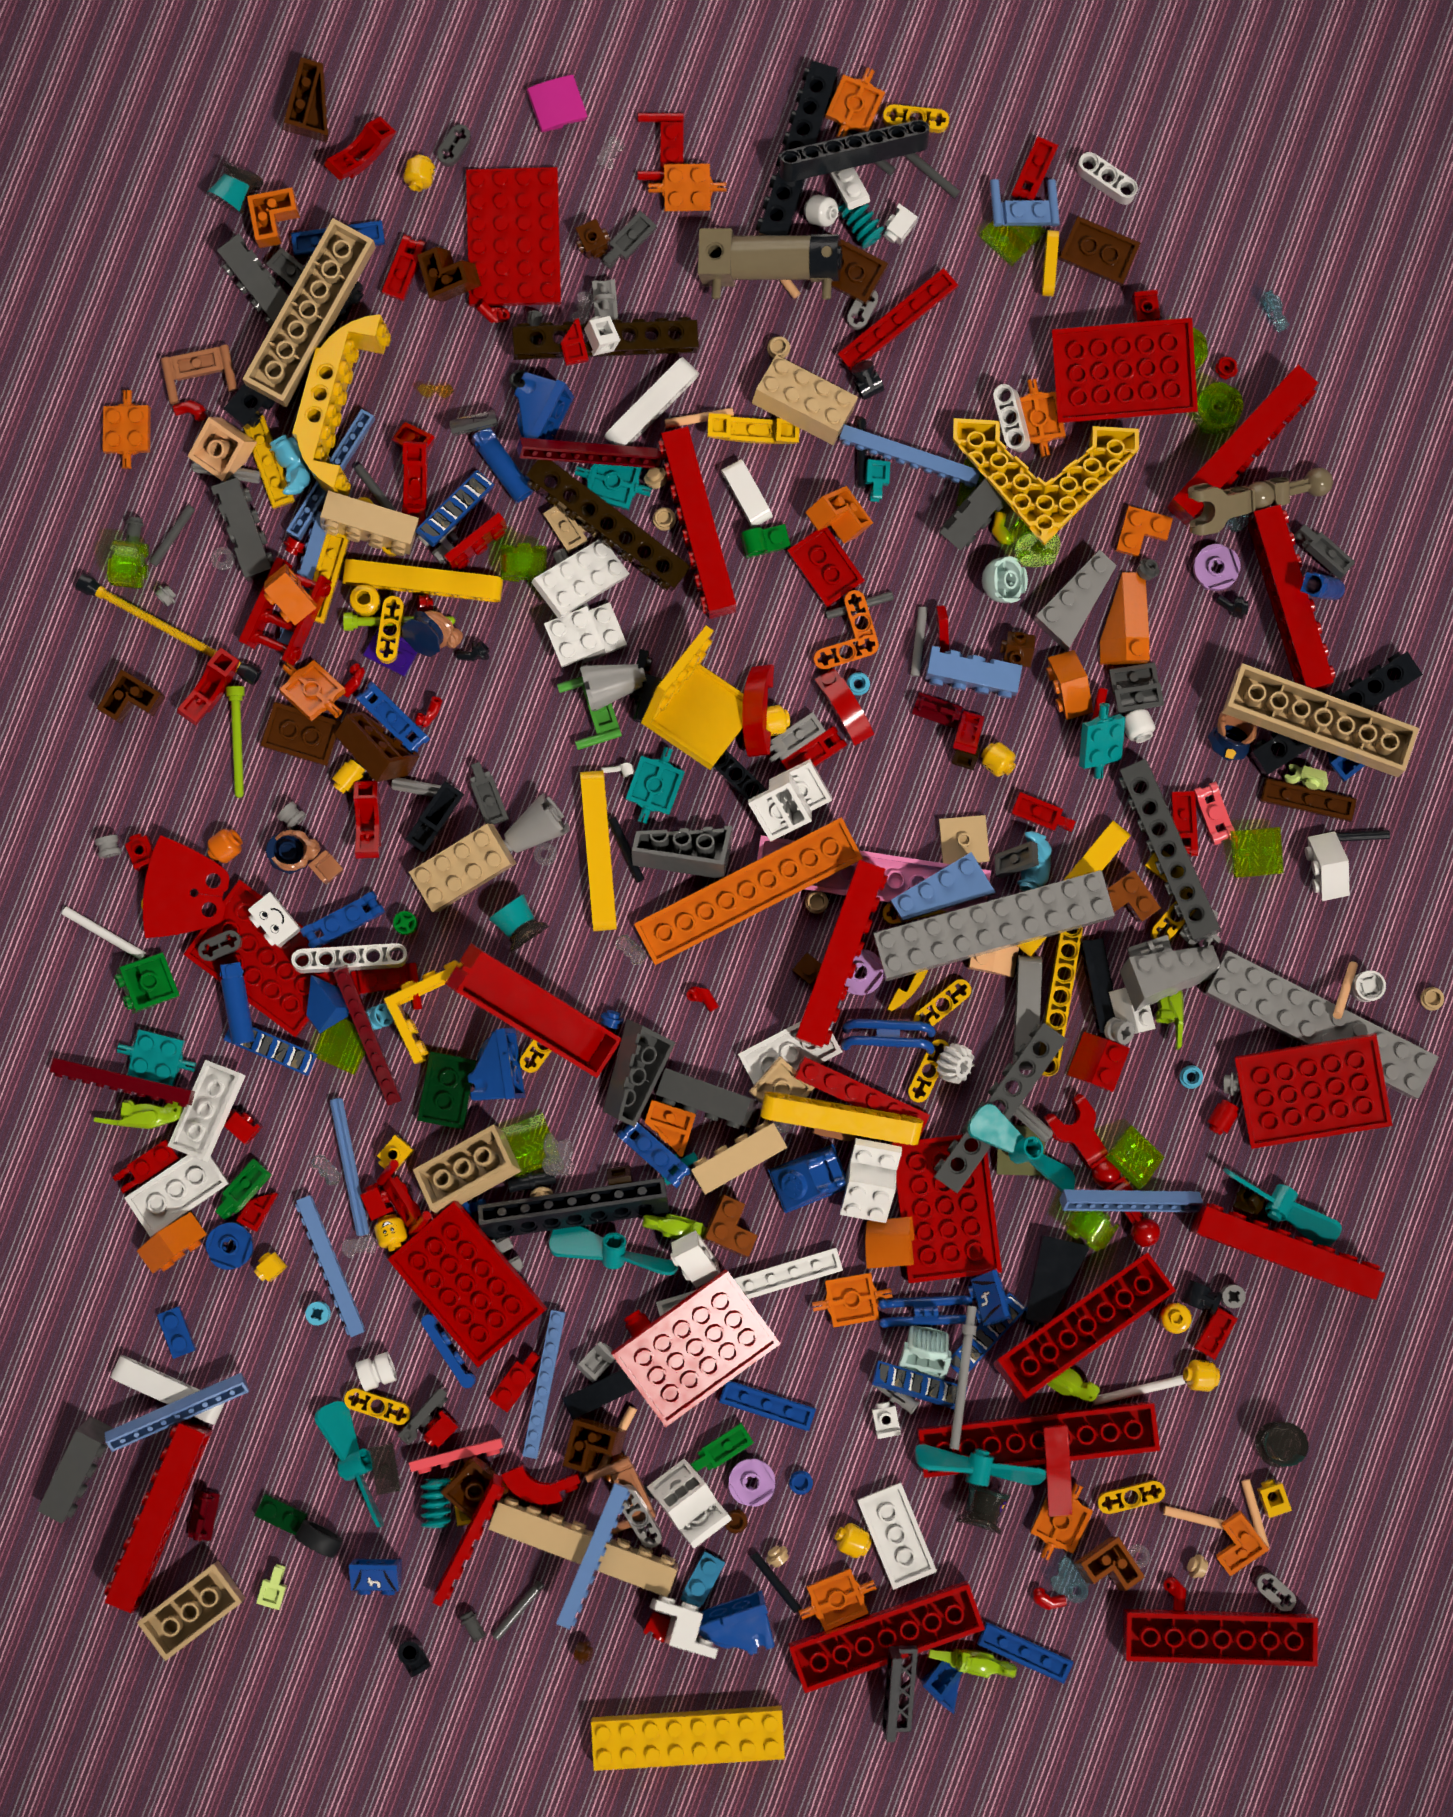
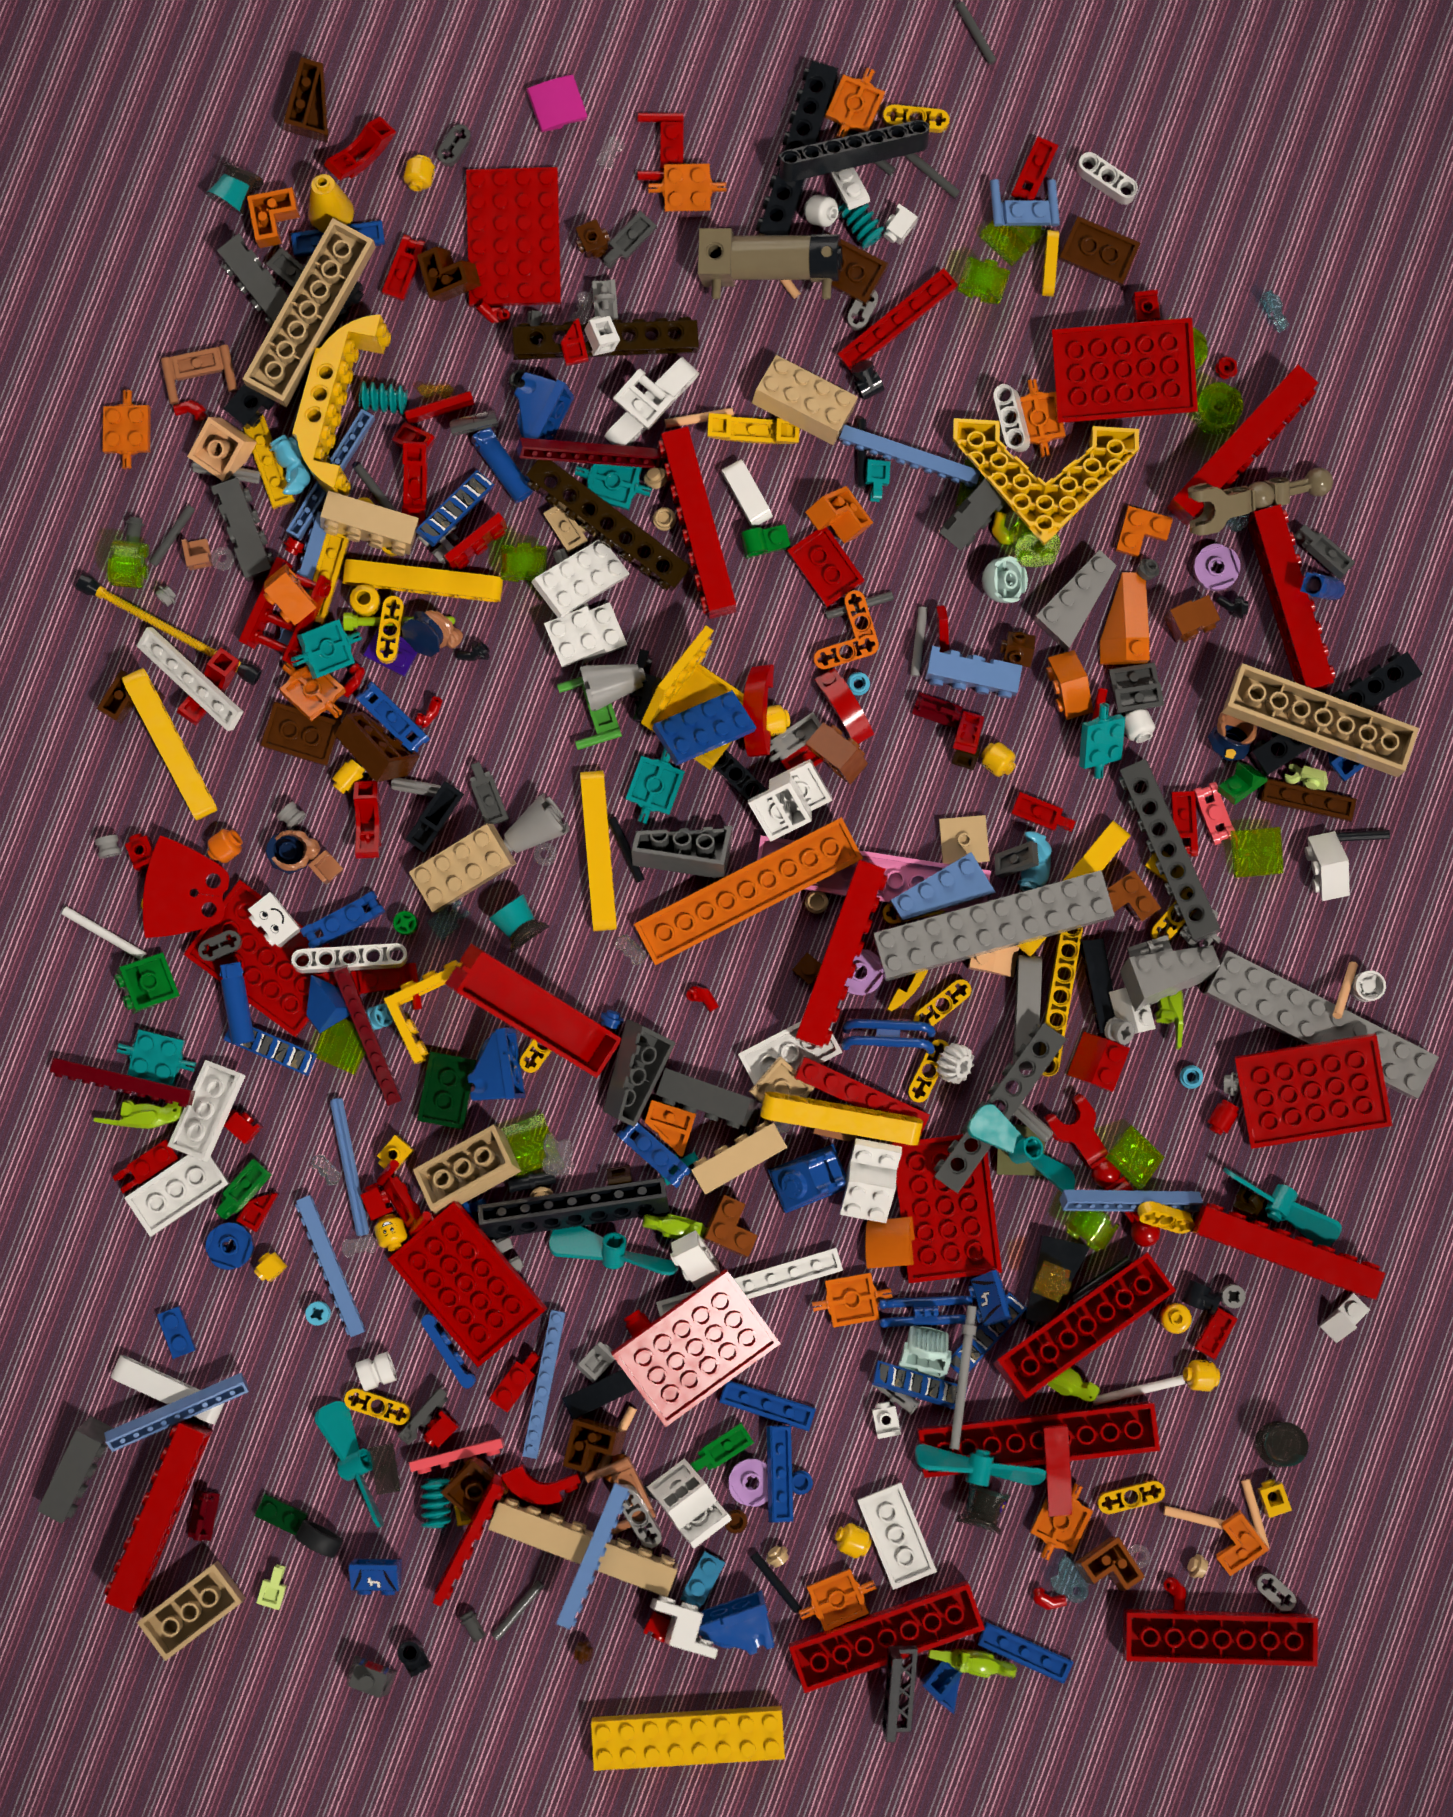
(169, 744): none -> yellow beam
(171, 1242): orange brick -> none
(189, 678): none -> white plate
(197, 554): none -> nougat panel
(235, 695): lime piece -> none
(326, 649): none -> teal plate
(328, 202): none -> yellow cone
(370, 1677): none -> dark grey torso
(383, 398): none -> teal piece
(424, 603): red plate -> none
(439, 407): none -> red tile
(445, 922): none -> clear light blue plate
(626, 768): white hand -> none
(640, 405): none -> white plate
(704, 727): none -> blue plate
(778, 346): tan plate -> none
(779, 1474): none -> blue tile
(840, 754): none -> dark orange brick
(976, 33): none -> dark grey bar
(983, 280): none -> clear neon green brick
(1052, 1281): none -> clear yellow brick
(1100, 1279): none -> black bar
(1165, 1217): none -> yellow beam
(1191, 618): none -> dark orange brick
(1241, 783): none -> green slope
(1344, 1318): none -> white slope
(1432, 998): tan plate -> none

